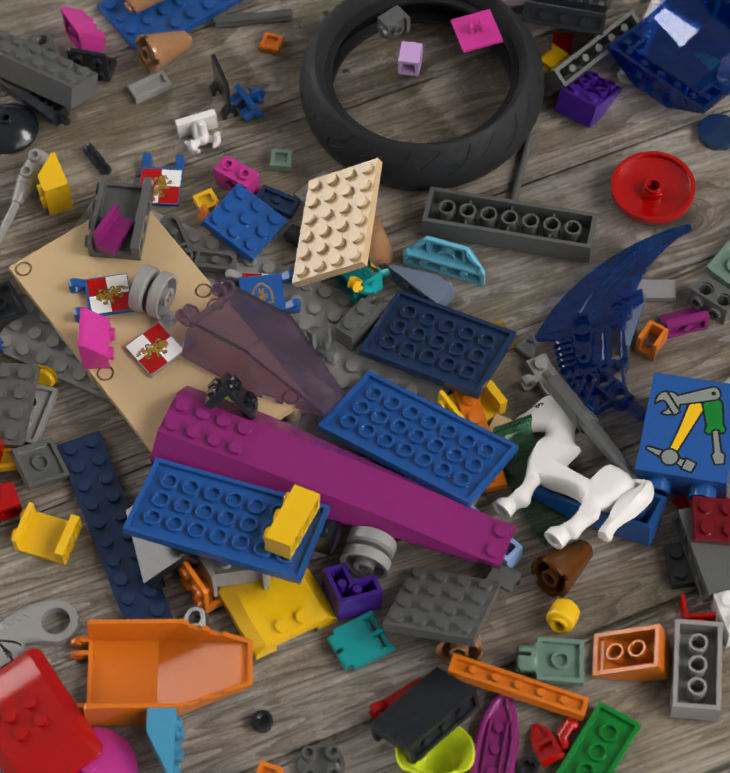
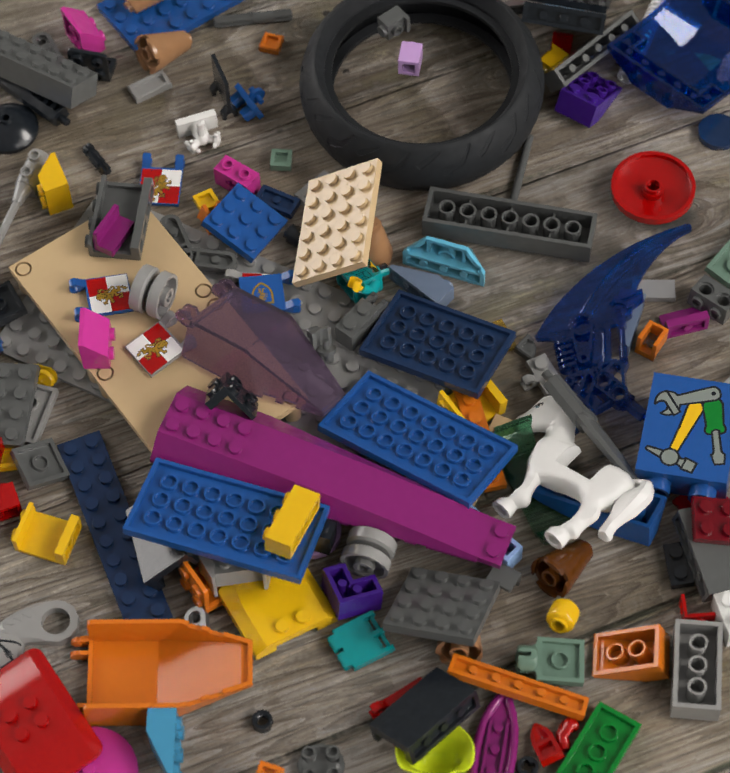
(476, 30): dark pink piece -> none

